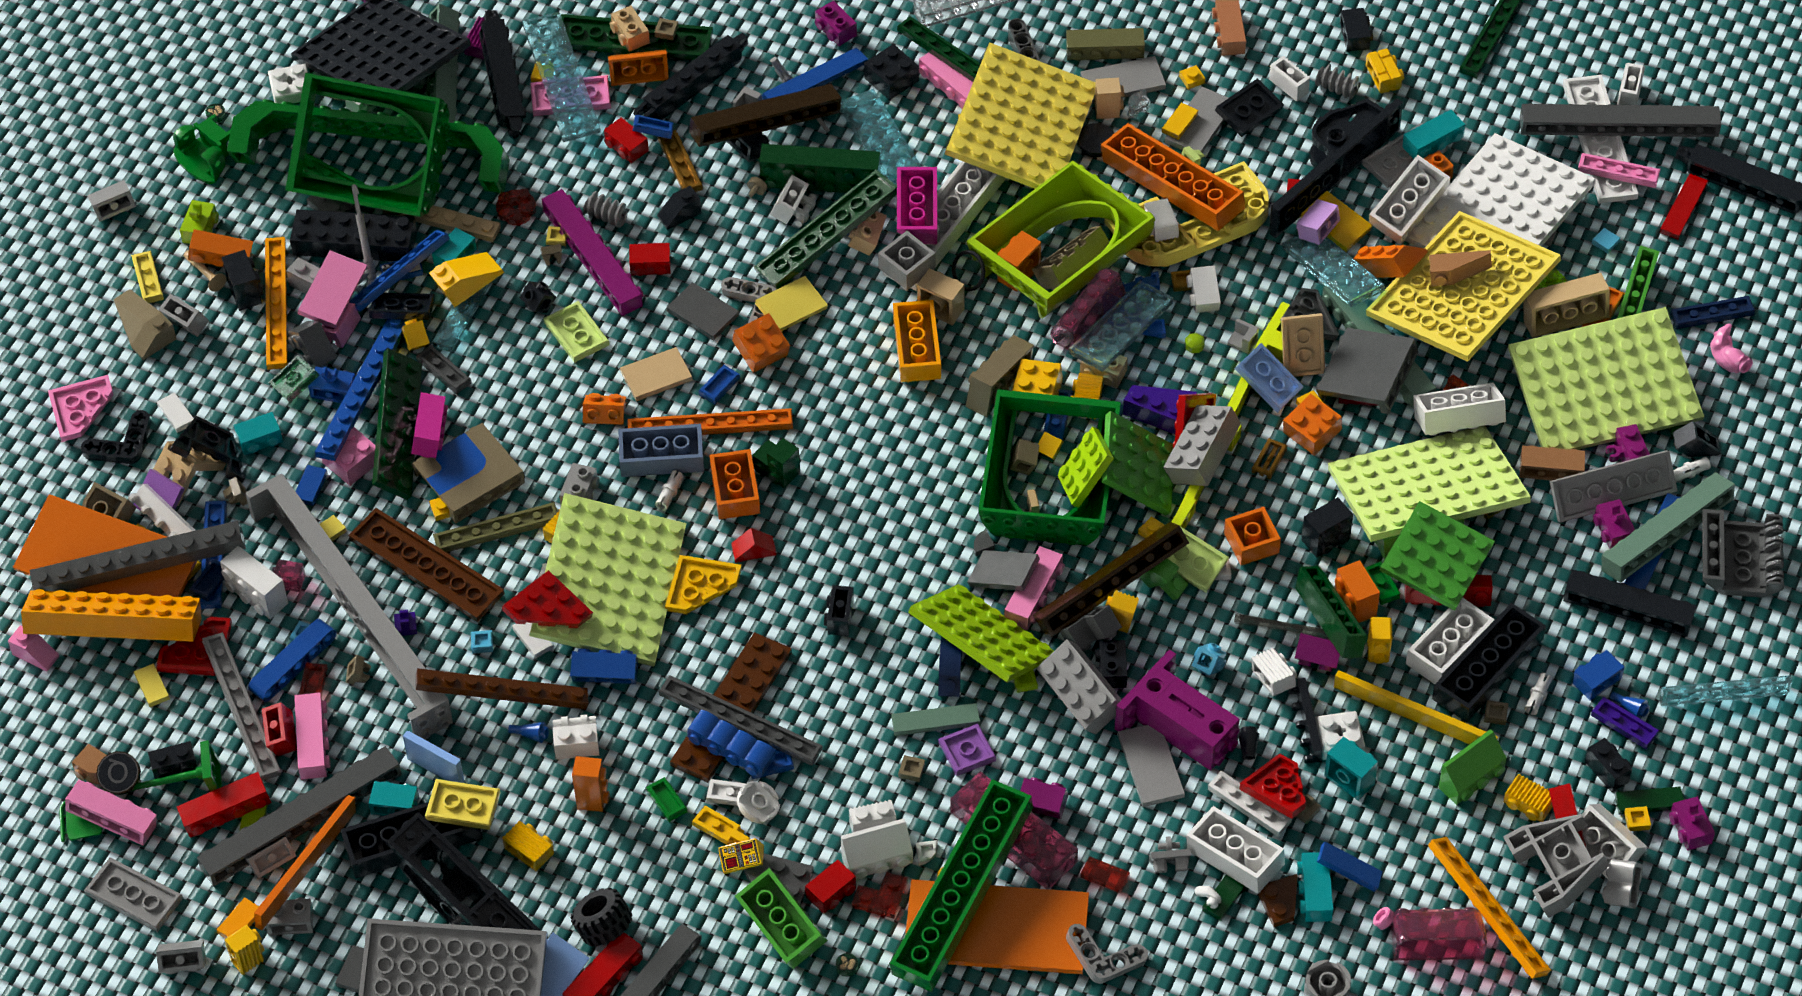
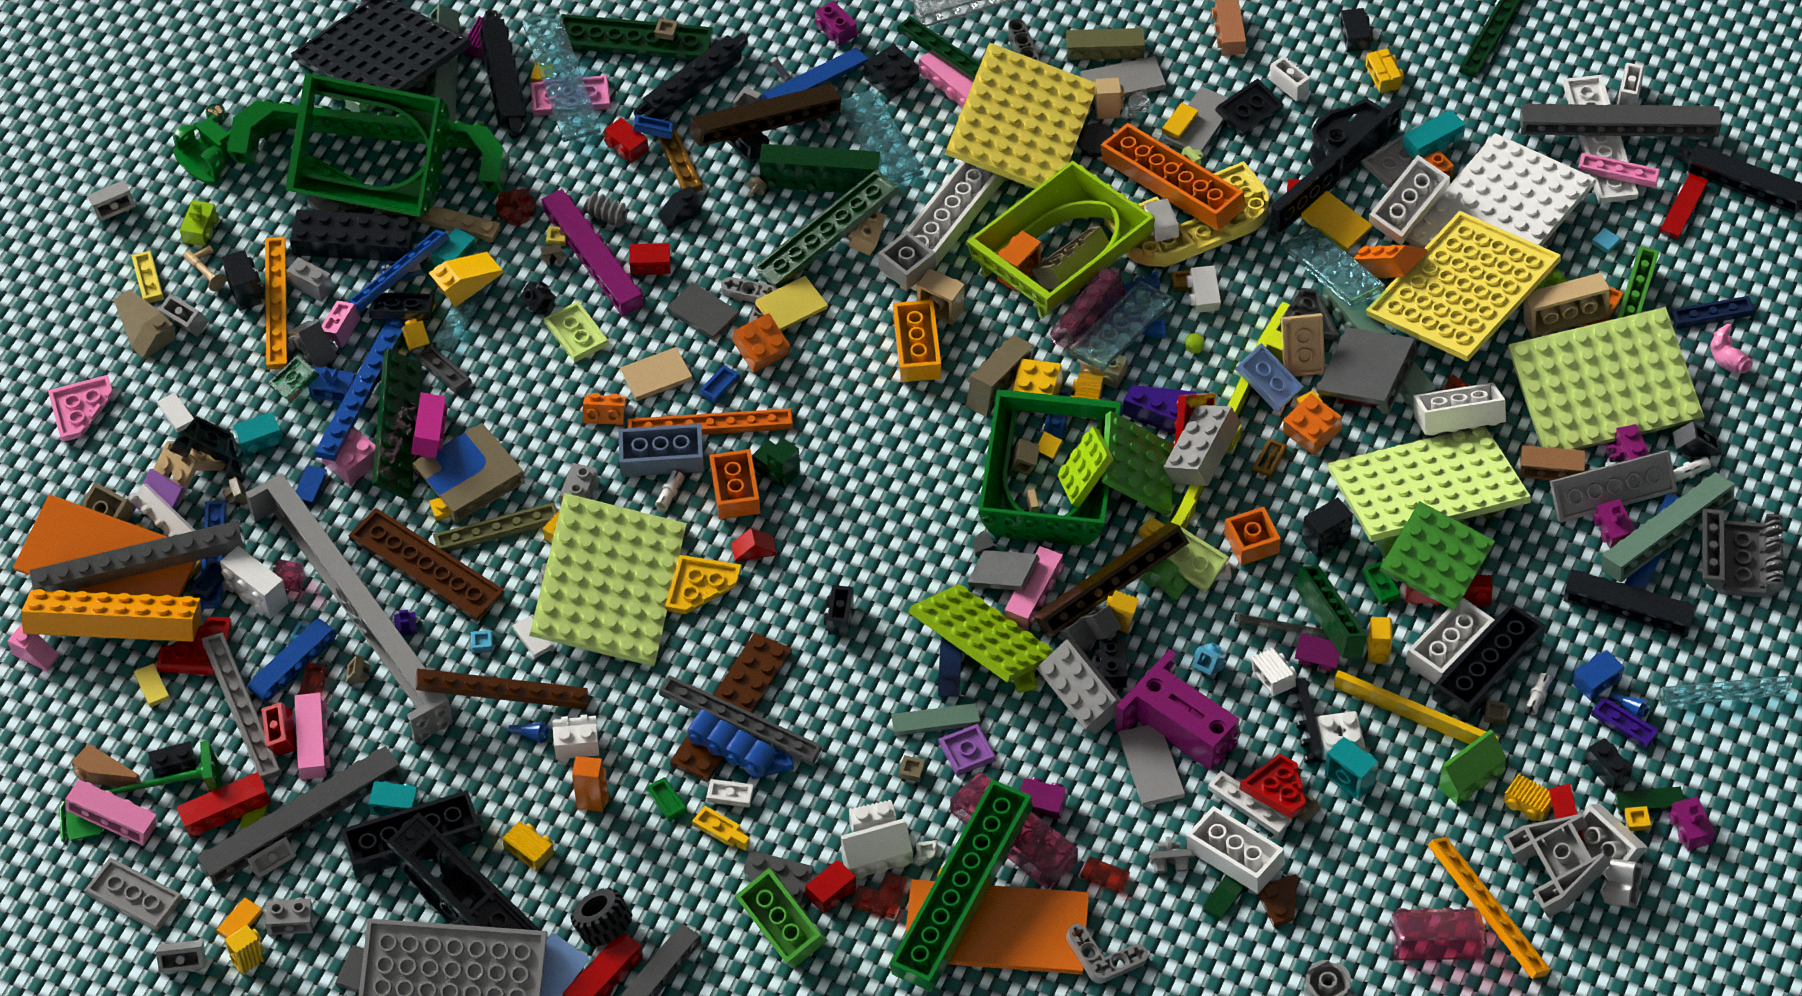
(118, 773): black tile -> none
(122, 448): black beam -> none
(211, 247): orange brick -> none
(287, 83): white brick -> none
(304, 862): orange tile -> none
(332, 289): bright pink tile -> none
(333, 527): light yellow tile -> none
(368, 259): light grey piece -> none
(433, 758): light blue tile -> none
(462, 804): light yellow tile -> none
(548, 604): red plate -> none
(604, 666): blue brick -> none
(629, 28): tan brick -> none
(638, 67): orange slope -> none
(741, 855): slope -> none
(758, 802): white tile -> none
(789, 200): white brick -> none
(846, 964): tile -> none
(917, 202): dark pink slope -> none
(982, 269): black piece -> none
(1192, 77): yellow plate -> none
(1209, 892): white arm -> none
(1244, 336): light grey panel -> none
(1248, 741): black cone -> none
(1316, 889): teal brick -> none
(1318, 221): lavender brick -> none
(1337, 82): light grey piece -> none
(1349, 866): blue tile -> none
(1357, 591): orange brick -> none
(1383, 918): bright pink tile -> none
(1455, 267): medium nougat slope -> none

